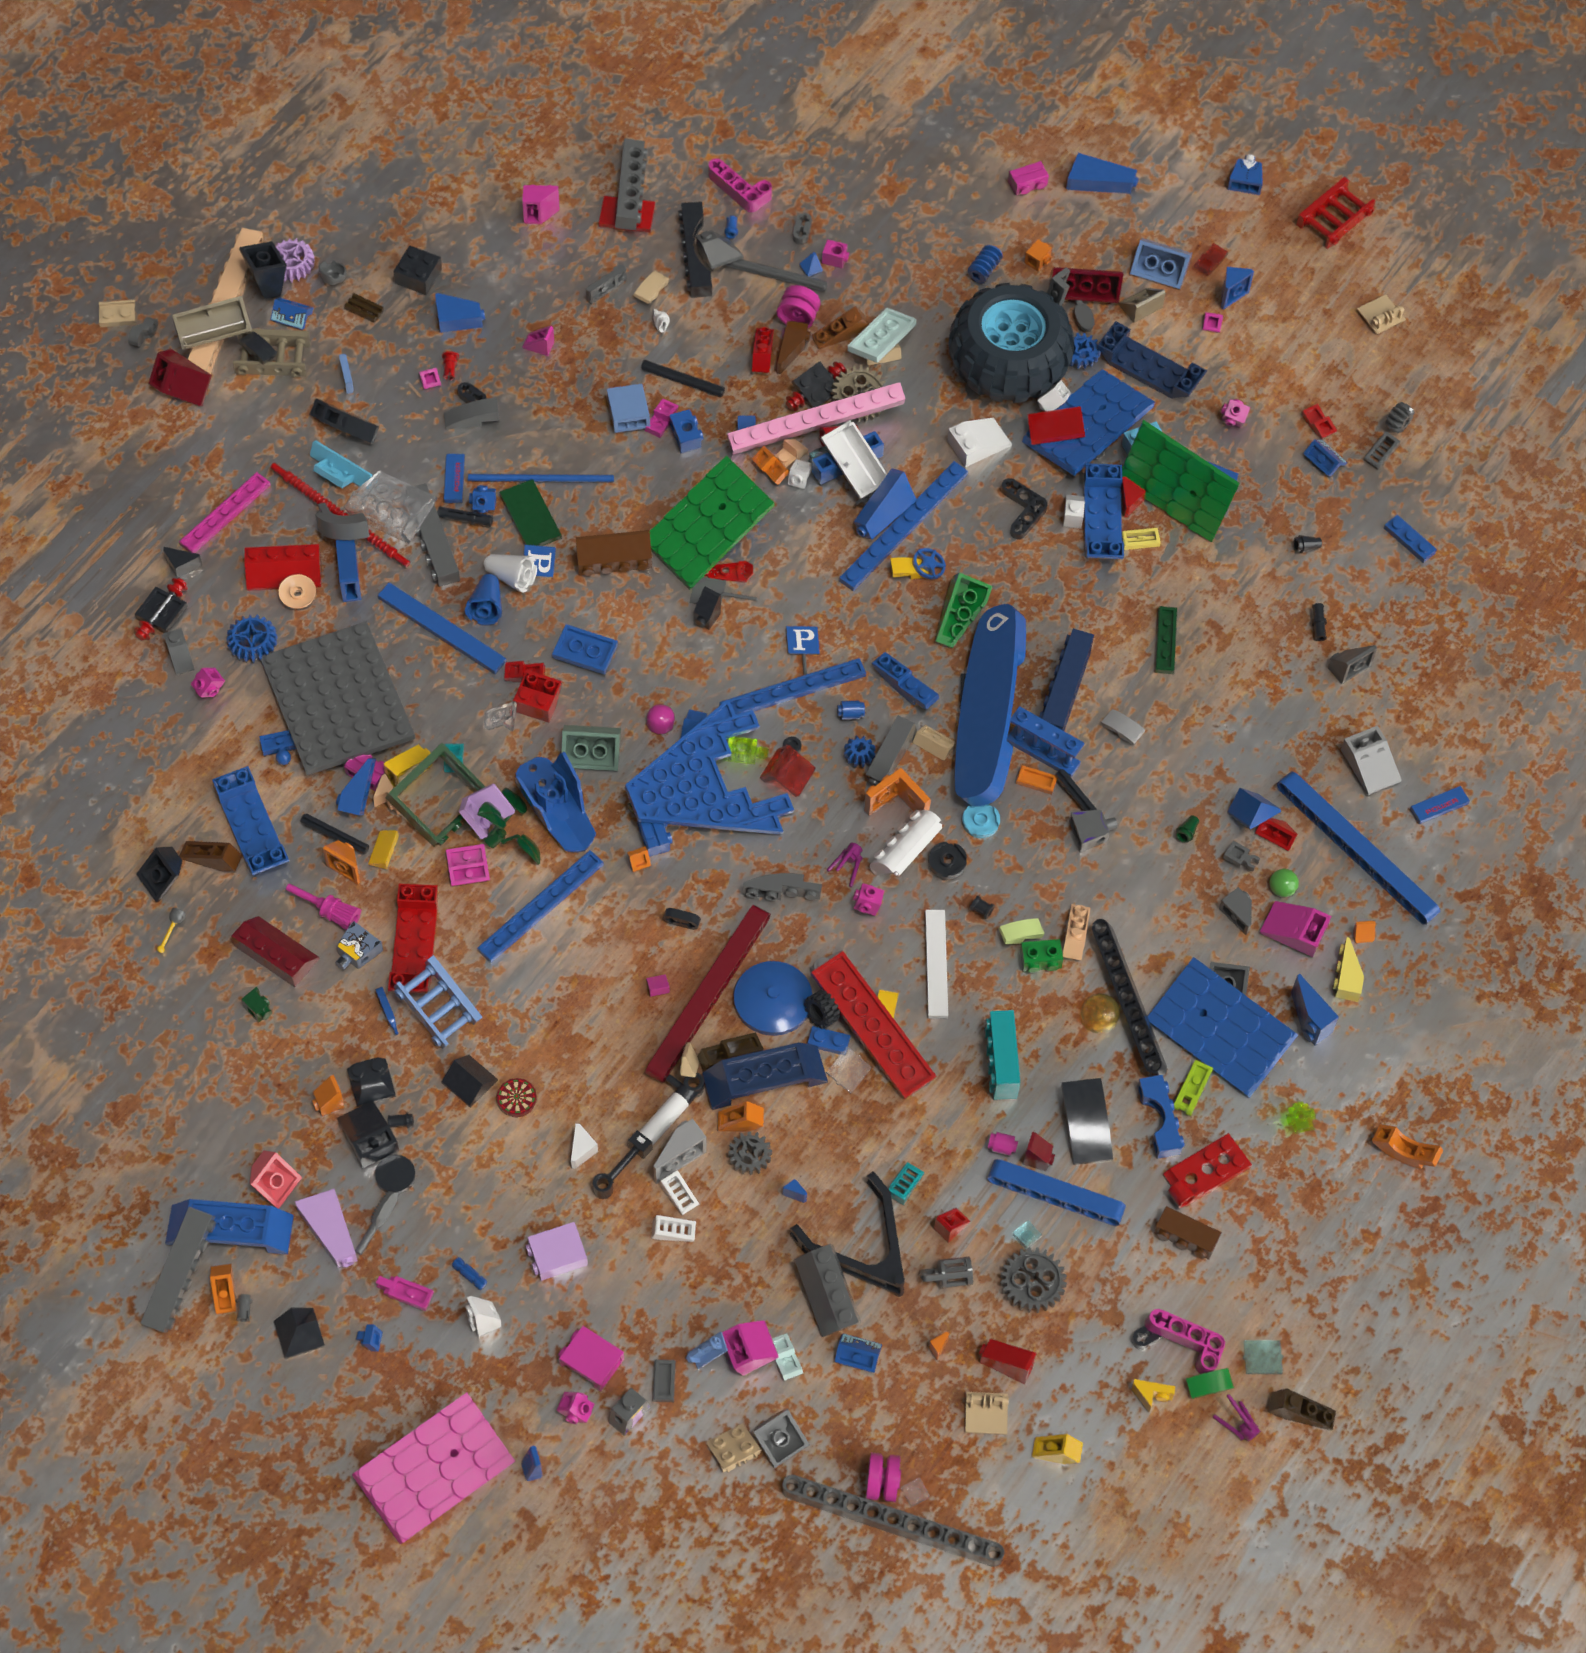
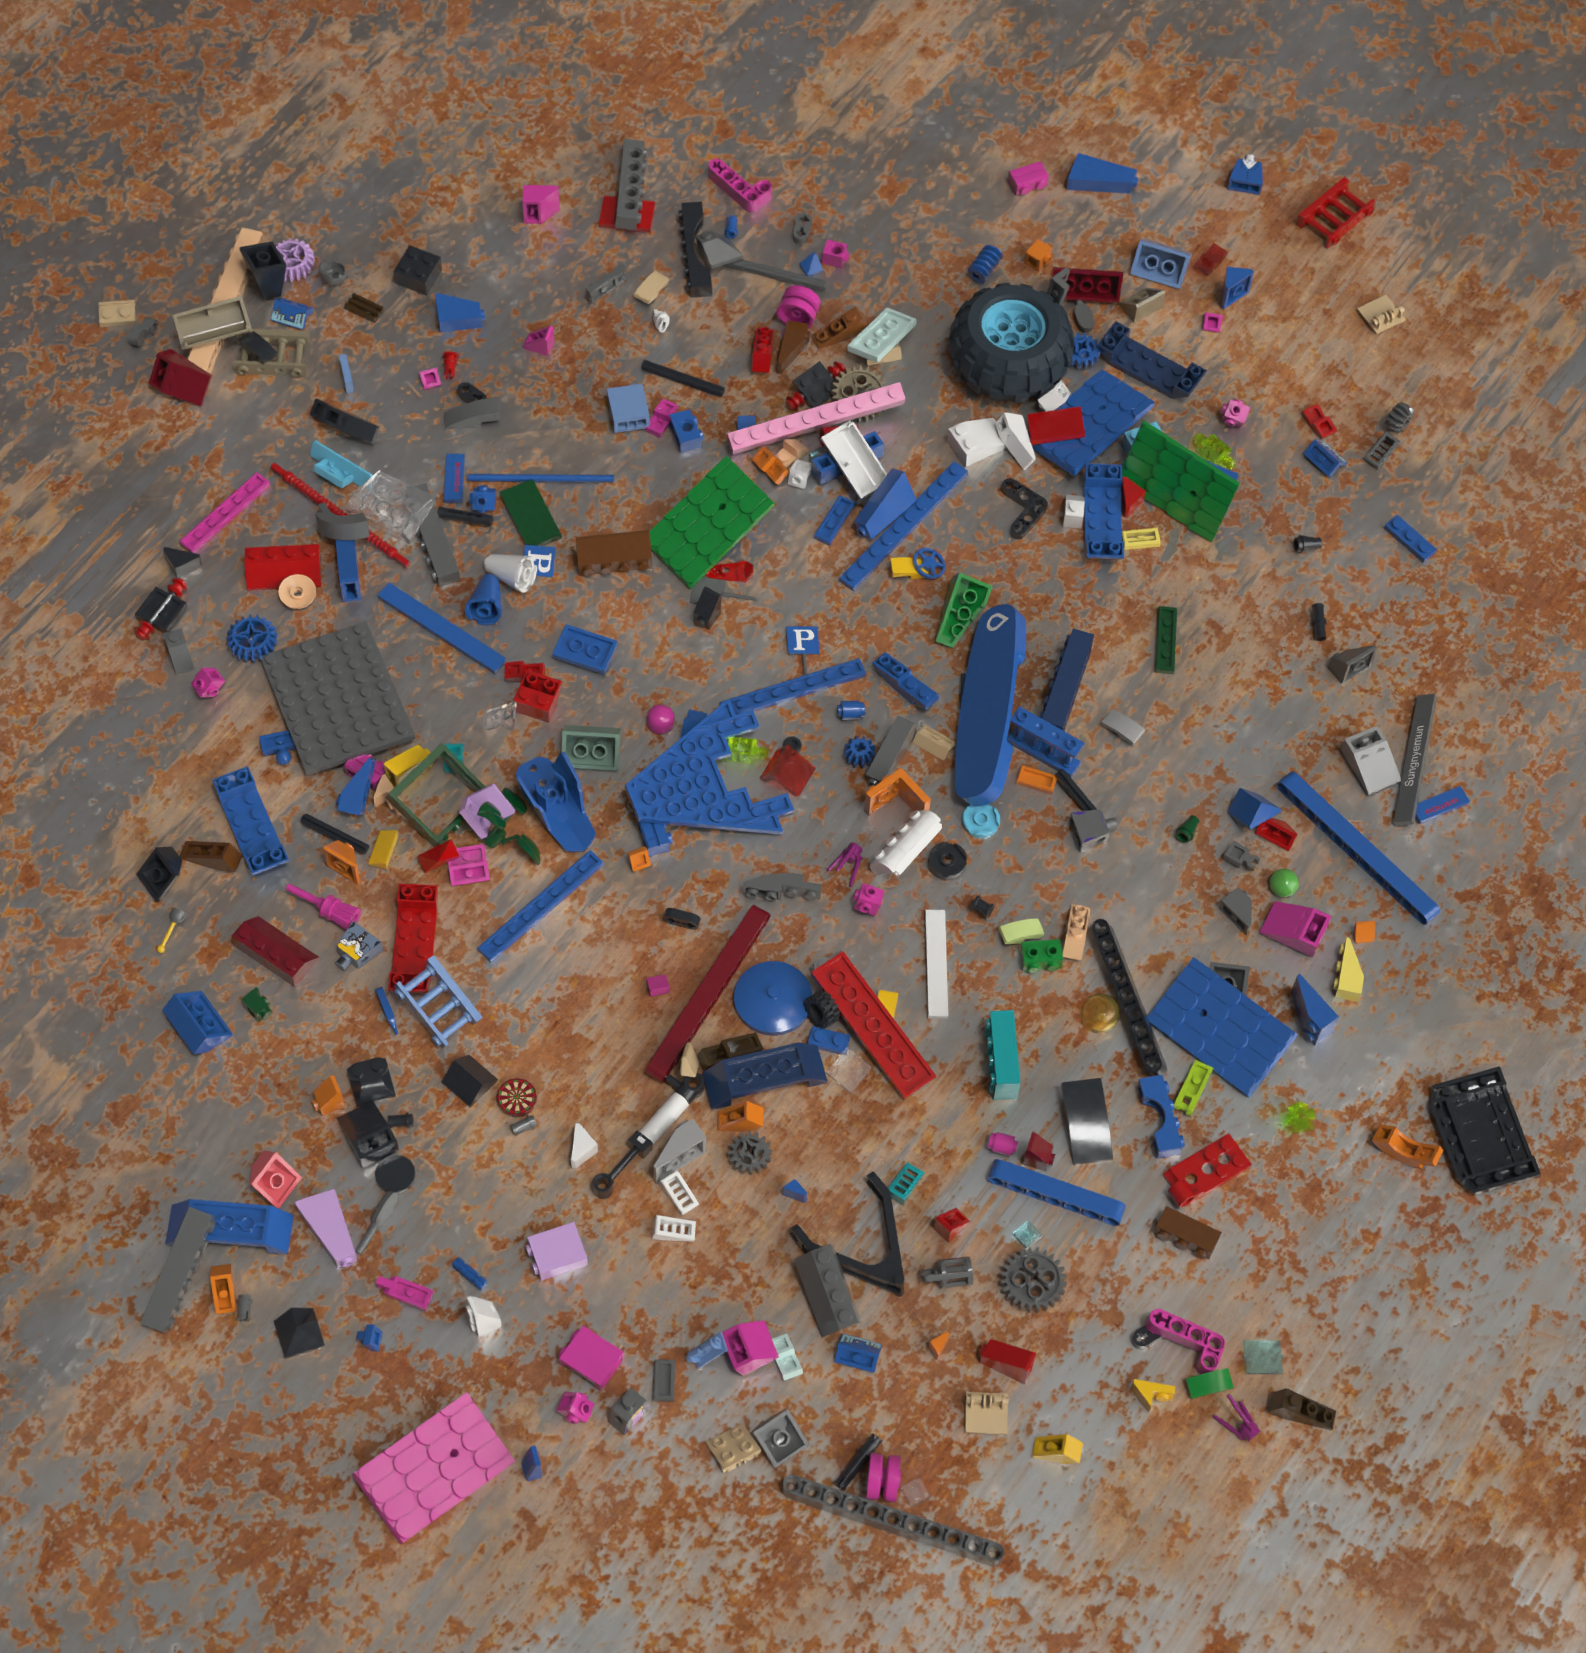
(196, 1021): none -> blue slope
(438, 856): none -> red slope
(524, 1125): none -> dark grey pin
(834, 520): none -> blue tile
(858, 1462): none -> black pin
(1015, 437): none -> white slope
(1208, 445): none -> clear neon green piece
(1415, 760): none -> dark grey tile
(1482, 1132): none -> black slope

